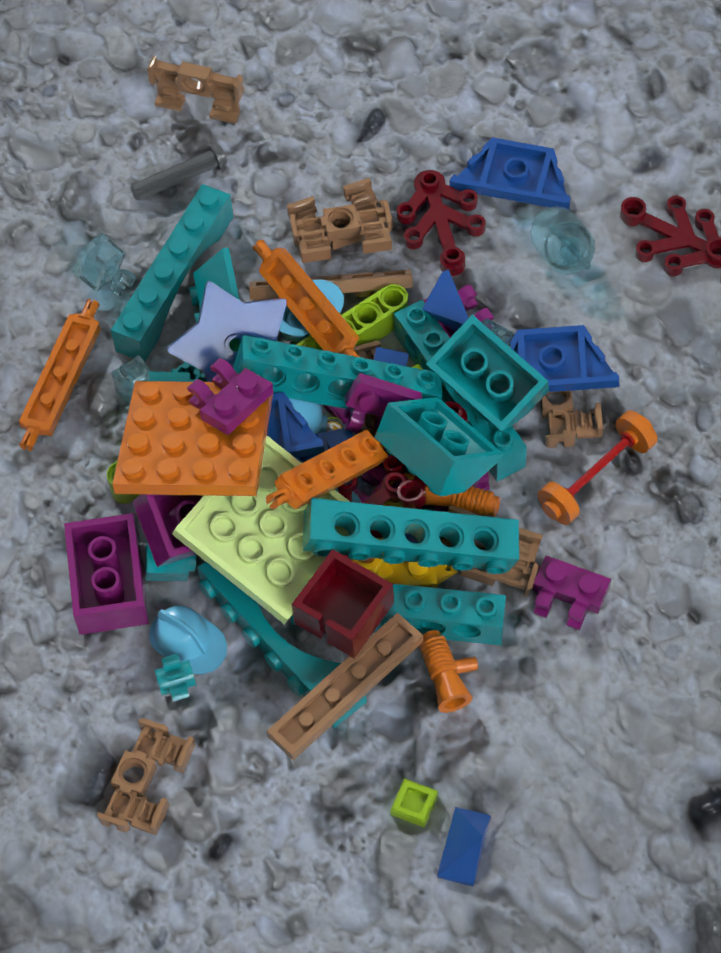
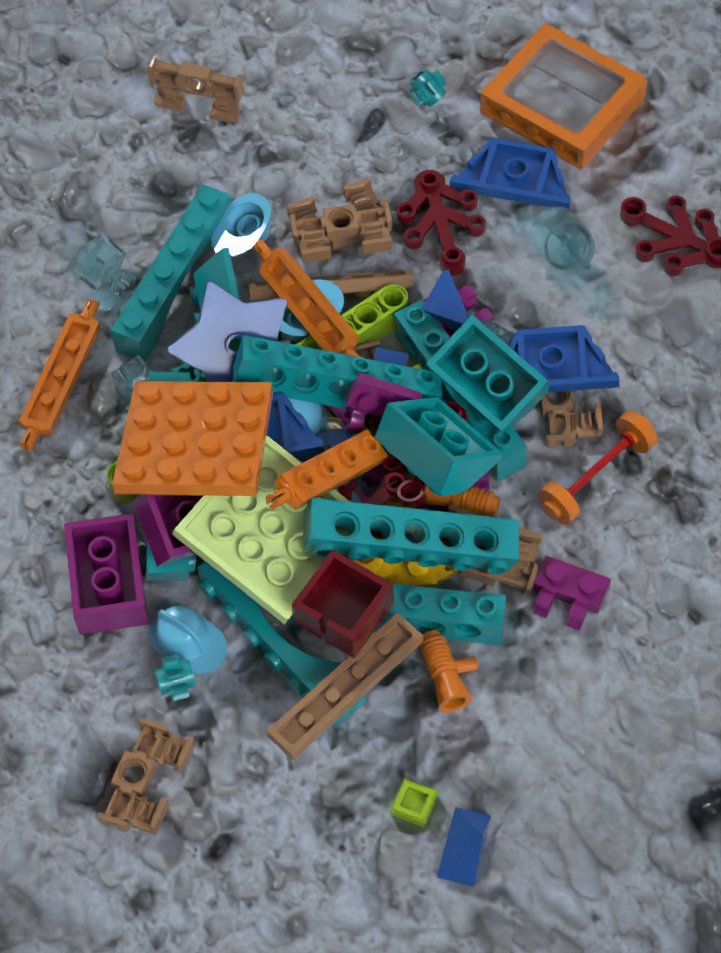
(179, 173): dark grey axle -> none
(235, 402): magenta plate -> none
(243, 224): none -> medium azure piece
(427, 87): none -> teal gear
(563, 95): none -> piece

